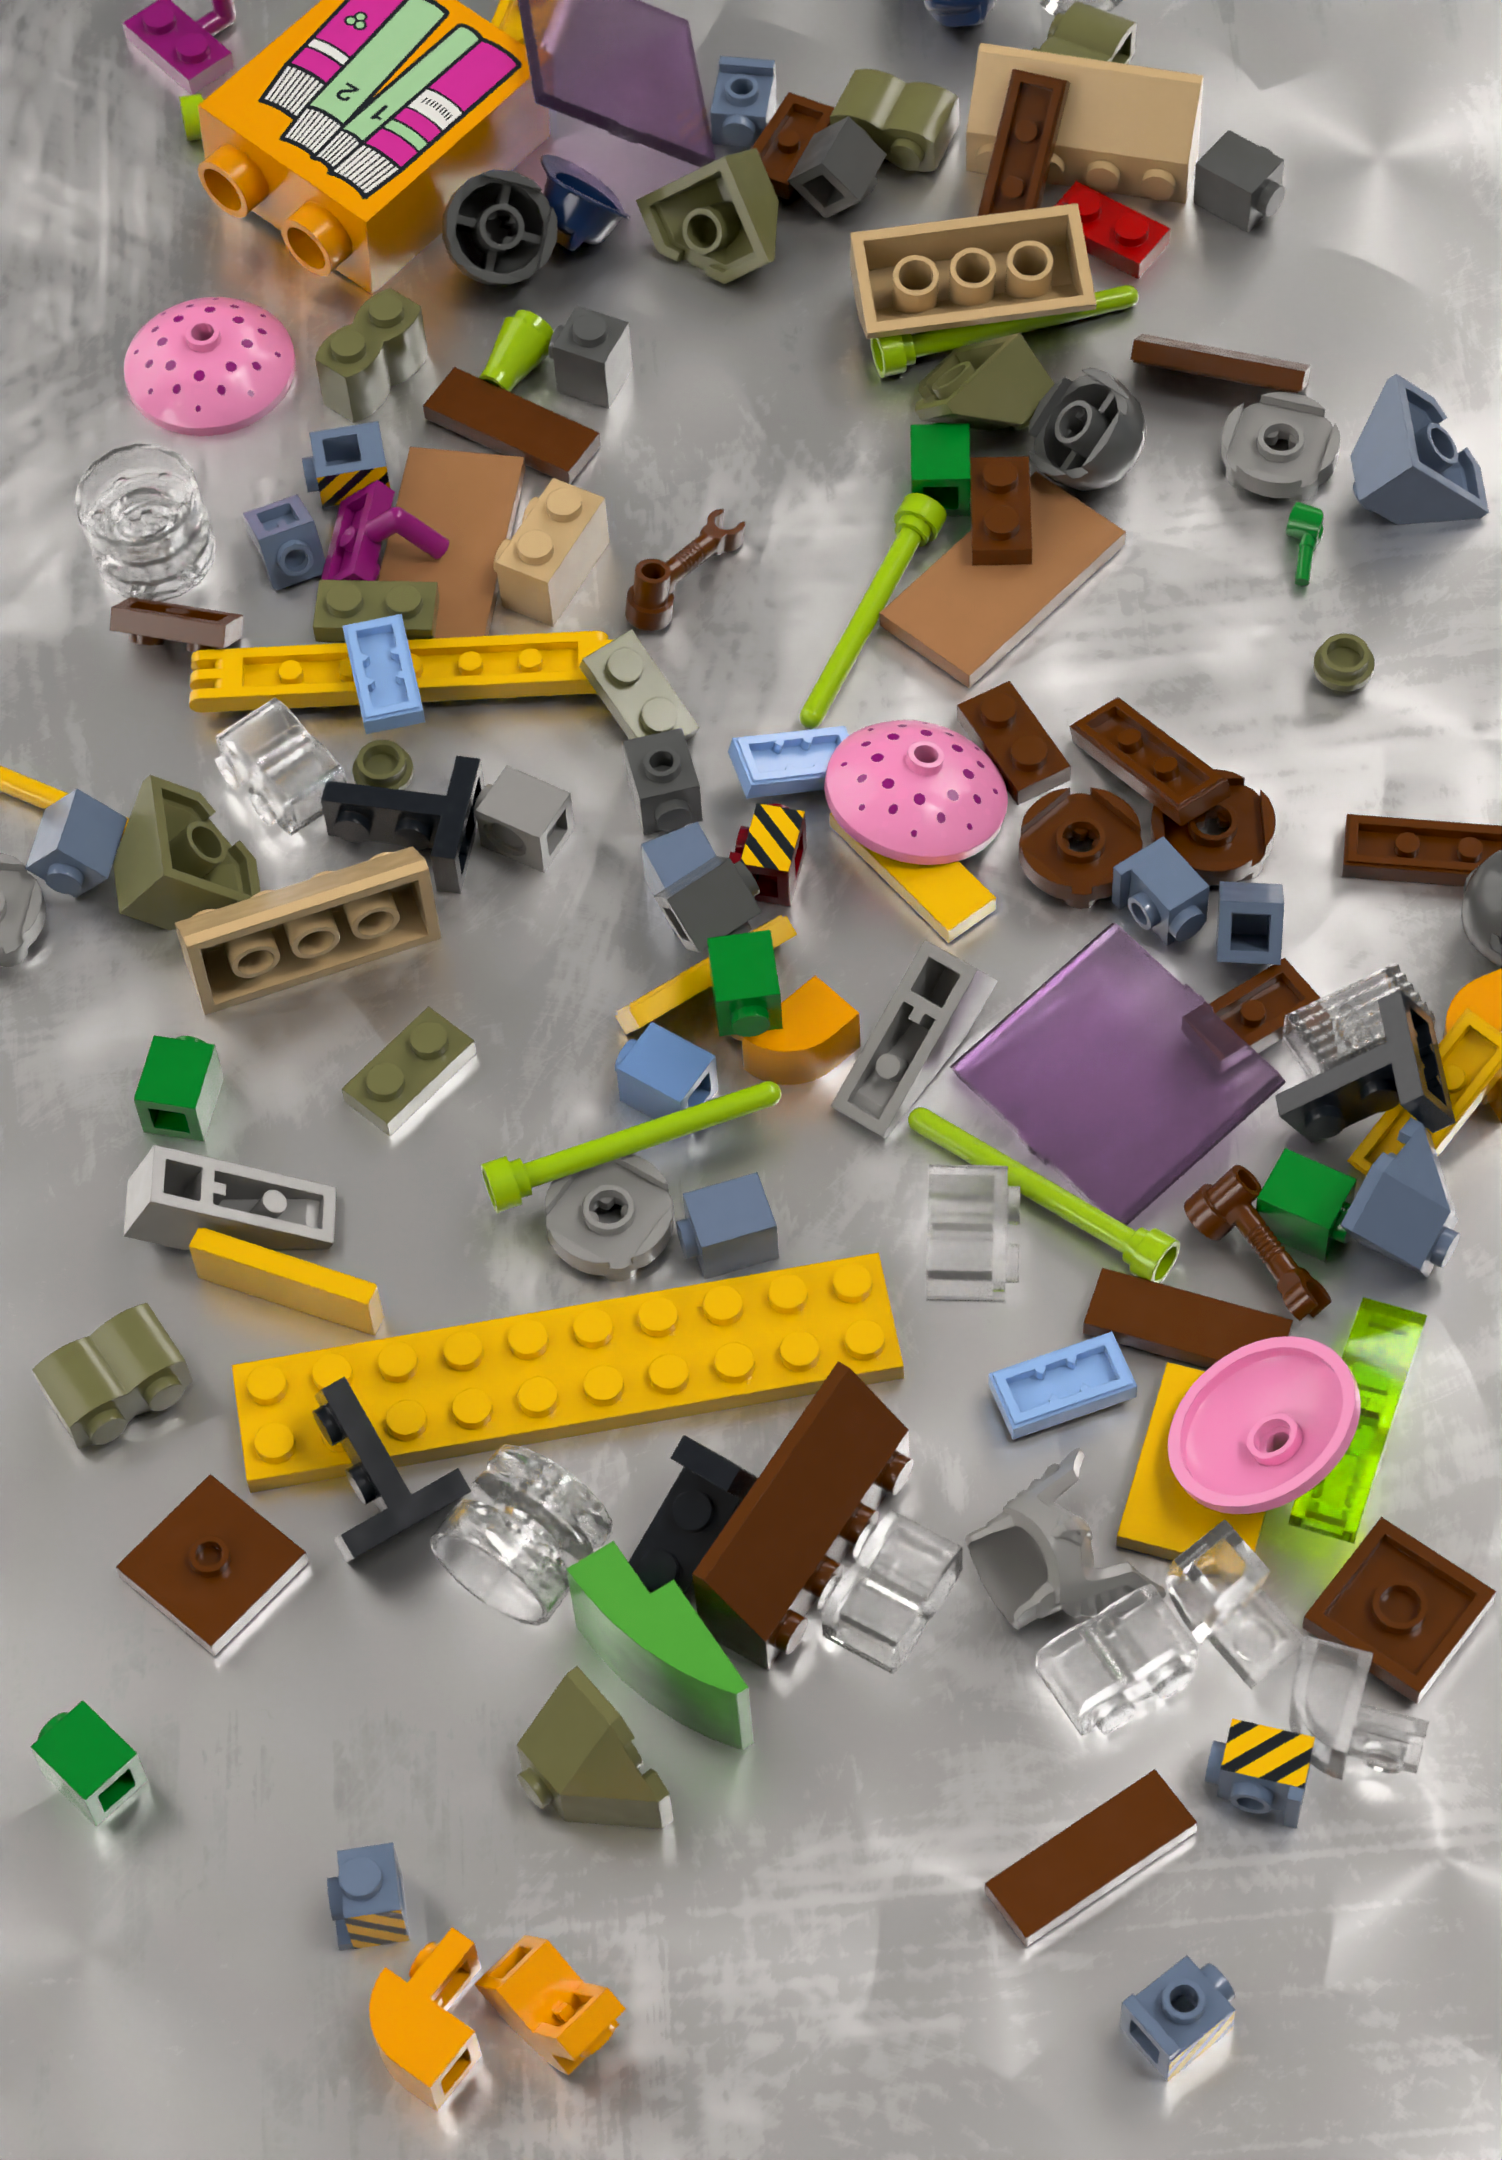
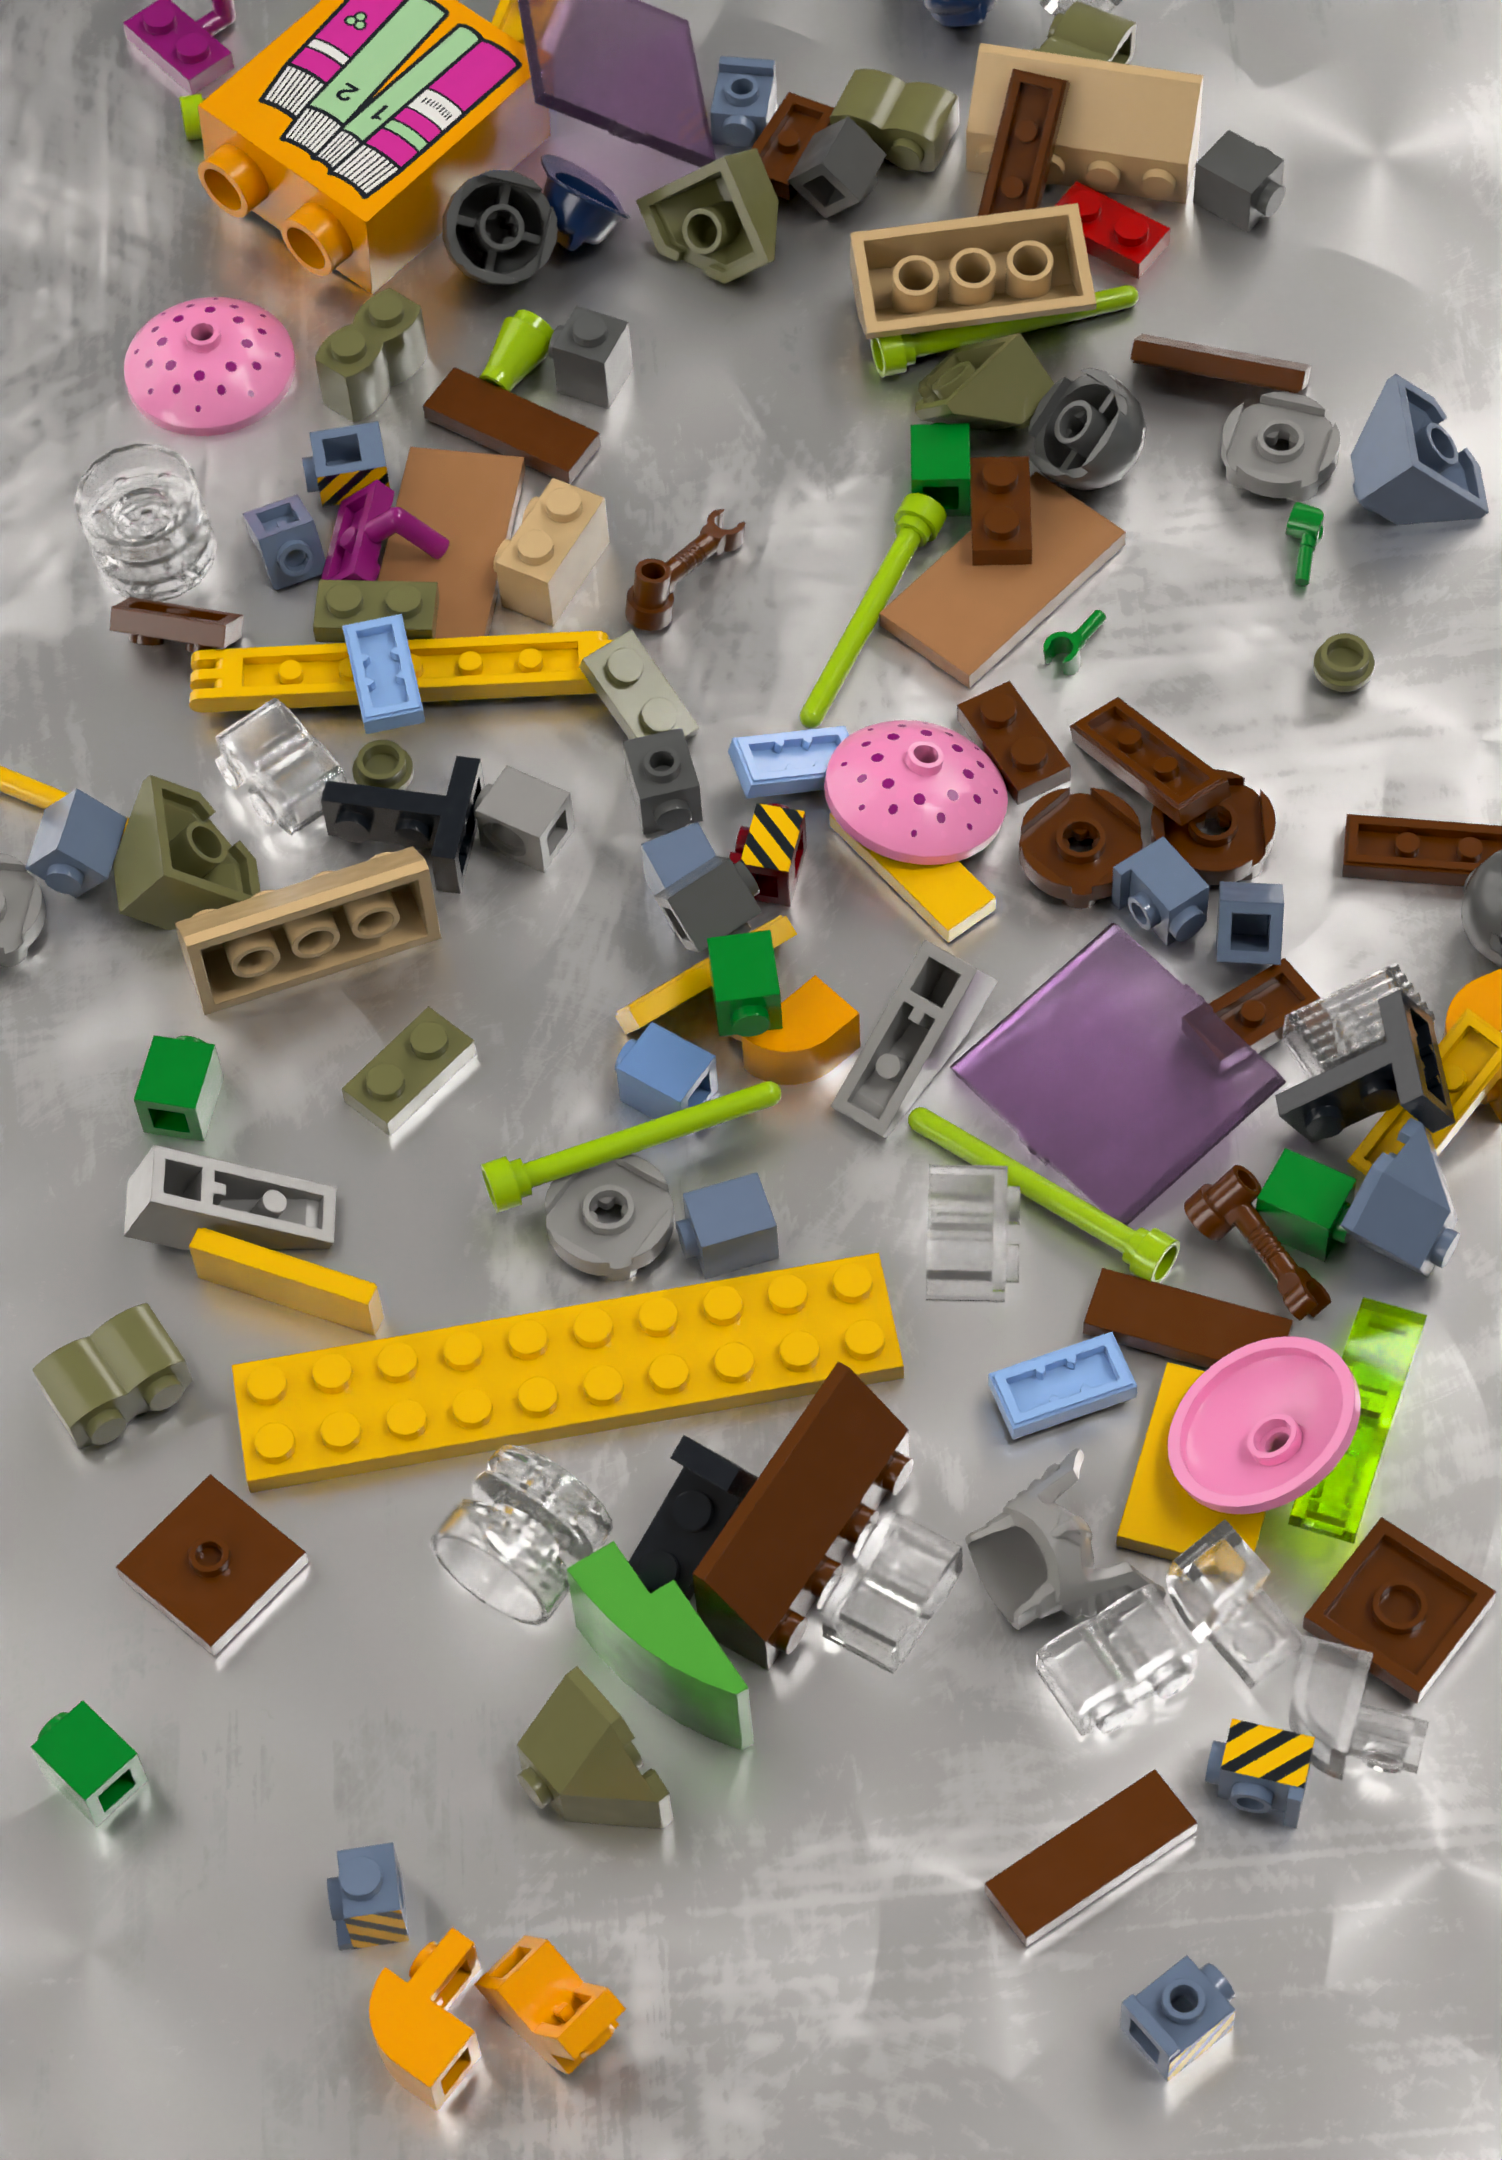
(375, 1474): black bracket -> none
(1072, 643): none -> green hand

